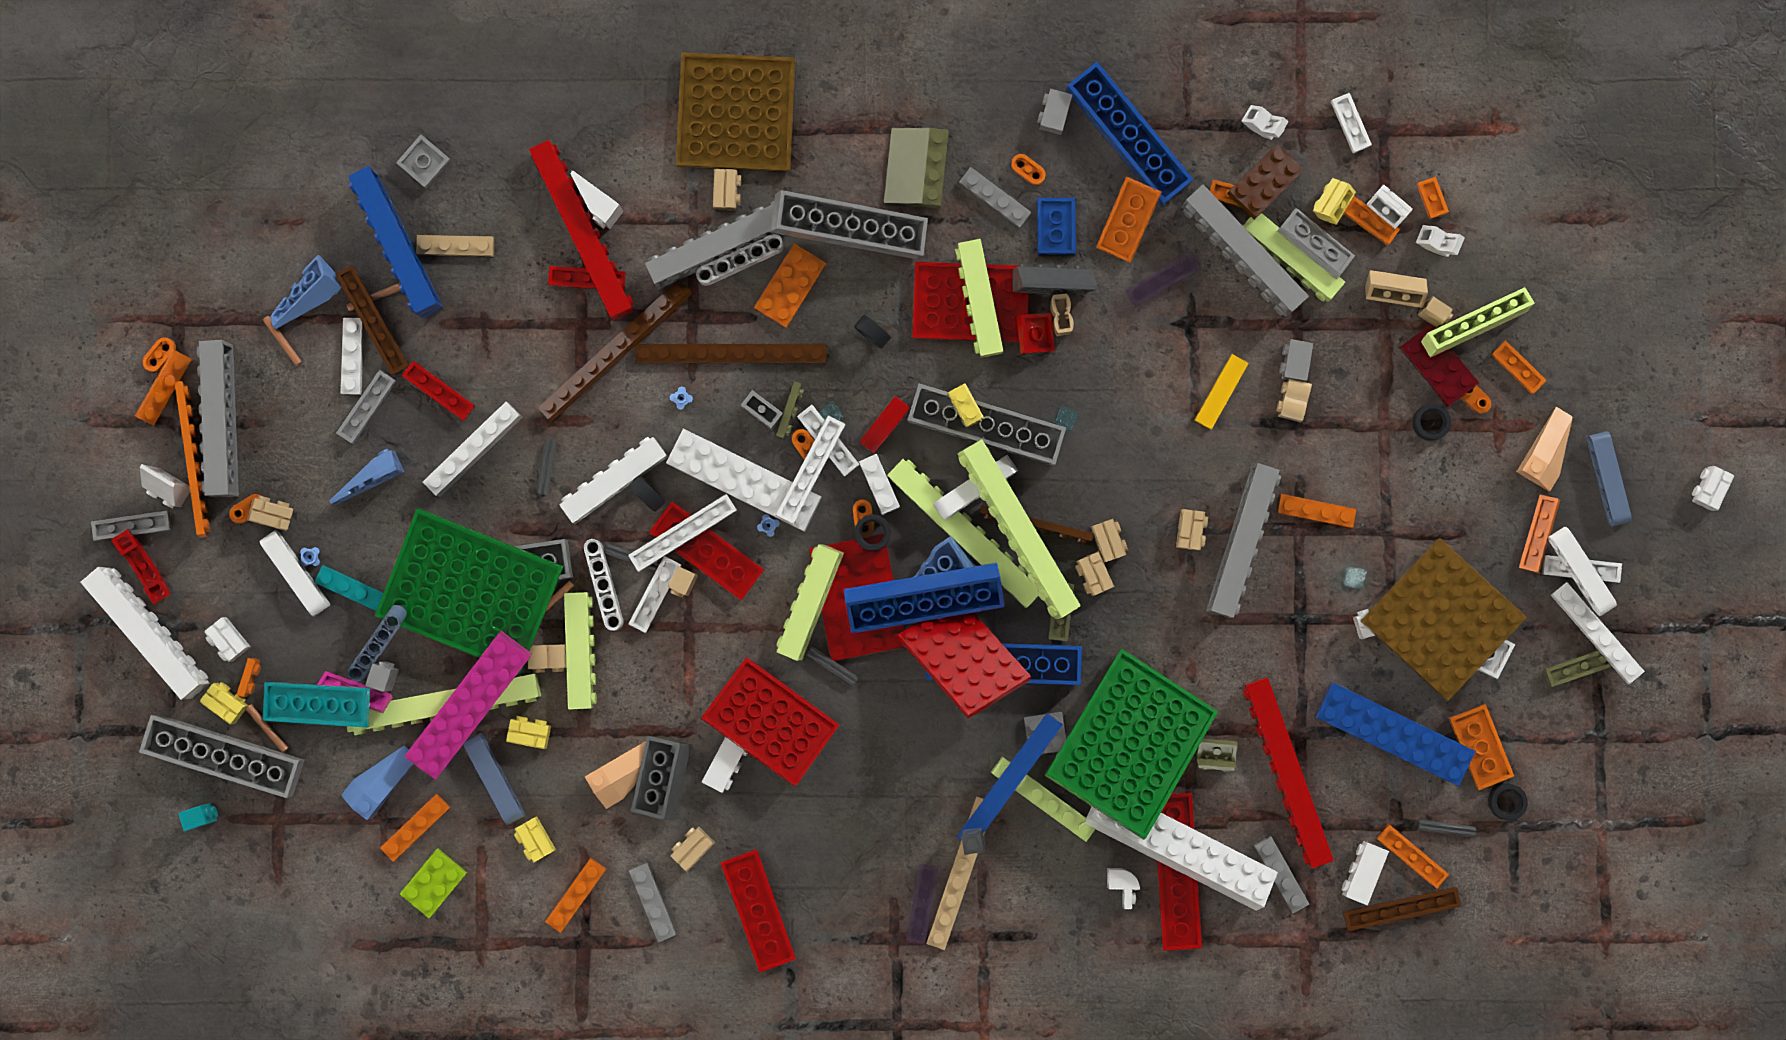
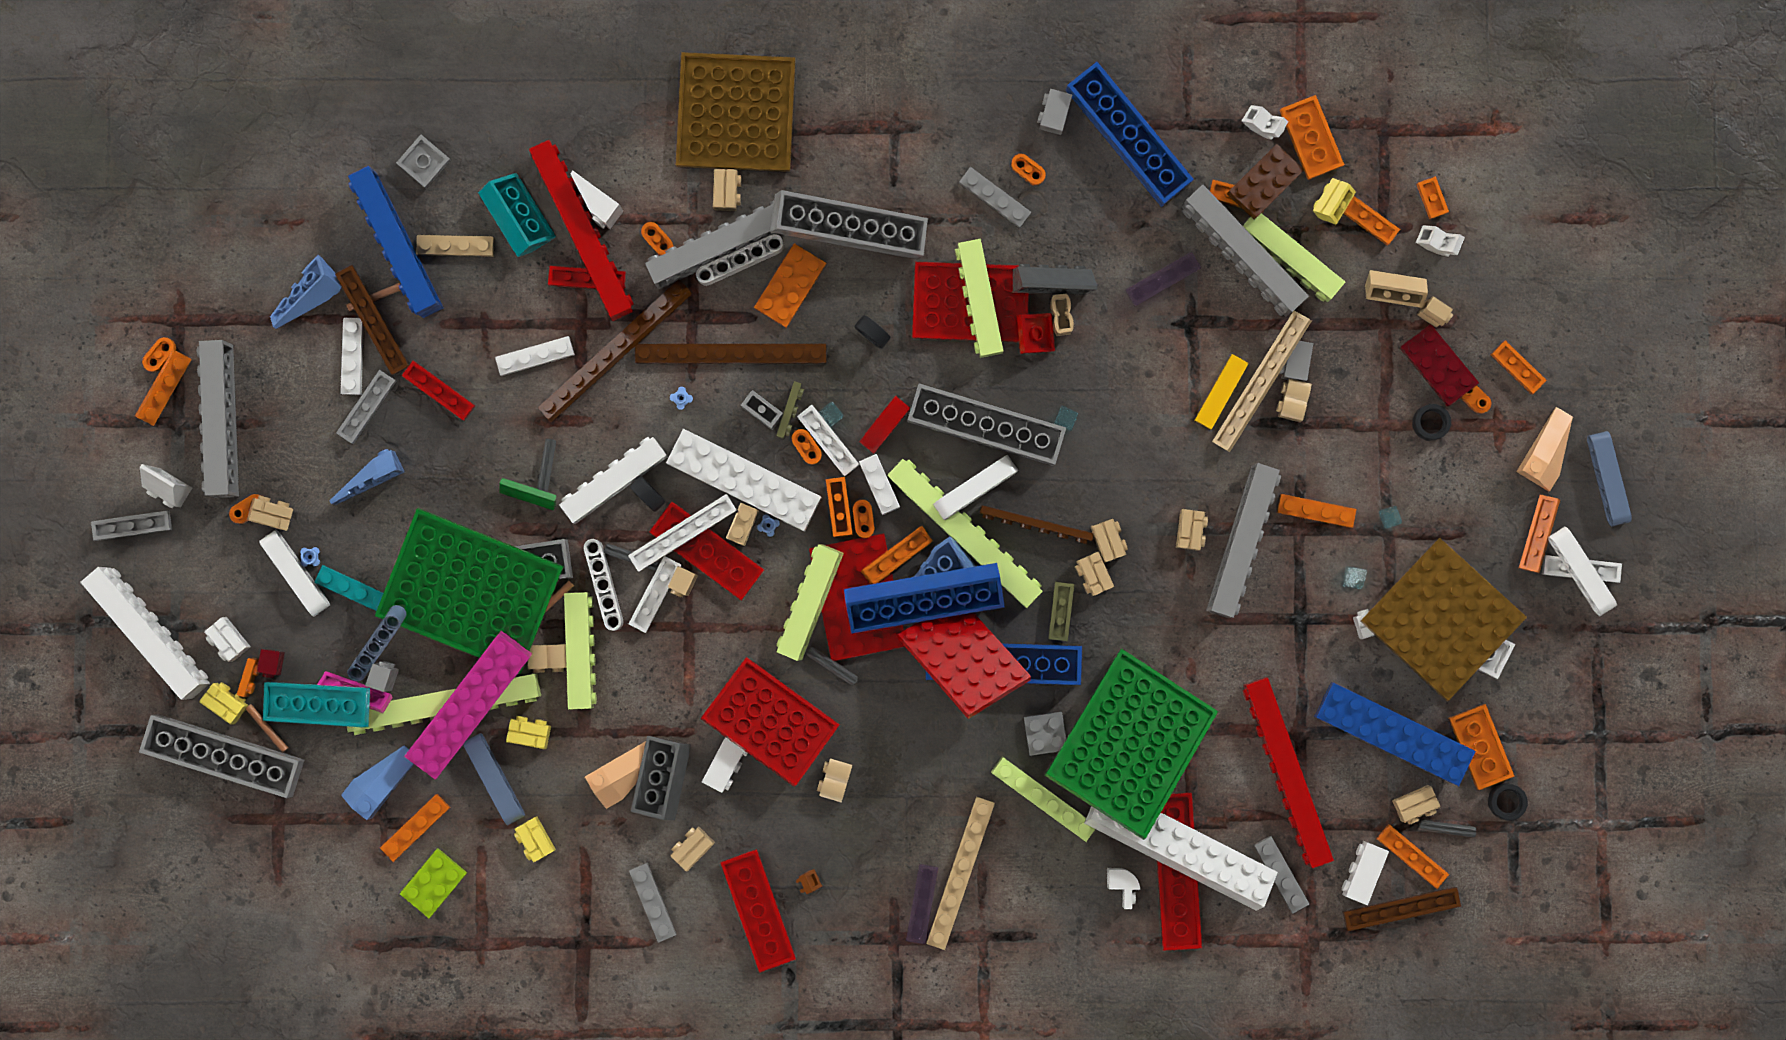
(142, 566): red slope -> none
(191, 452): orange plate -> none
(198, 816): teal brick -> none
(270, 662): none -> dark red brick
(282, 341): nougat bar -> none
(472, 449): white brick -> none
(516, 214): none -> teal slope
(527, 494): none -> green tile
(534, 356): none -> white plate
(575, 895): orange plate -> none
(657, 239): none -> orange plate
(742, 524): none -> tan brick
(809, 881): none -> dark orange tile
(810, 470): white plate -> none
(835, 780): none -> tan brick
(839, 507): none -> orange brick
(872, 518): black tyre -> none
(897, 555): none -> orange tile
(916, 167): olive slope -> none
(965, 405): light yellow brick -> none
(973, 841): dark grey brick -> none
(1013, 774): blue tile -> none
(1018, 529): yellowish green brick -> none
(1056, 226): blue tile -> none
(1128, 219): orange tile -> none
(1217, 755): olive bracket -> none
(1262, 381): none -> tan plate
(1312, 137): none -> orange plate
(1316, 243): light grey tile -> none
(1351, 123): white plate -> none
(1389, 206): white brick -> none
(1390, 517): none -> clear light blue slope
(1416, 804): none -> tan brick
(1477, 322): yellowish green brick -> none
(1576, 668): olive plate -> none
(1597, 633): white plate -> none
(1712, 488): white brick -> none

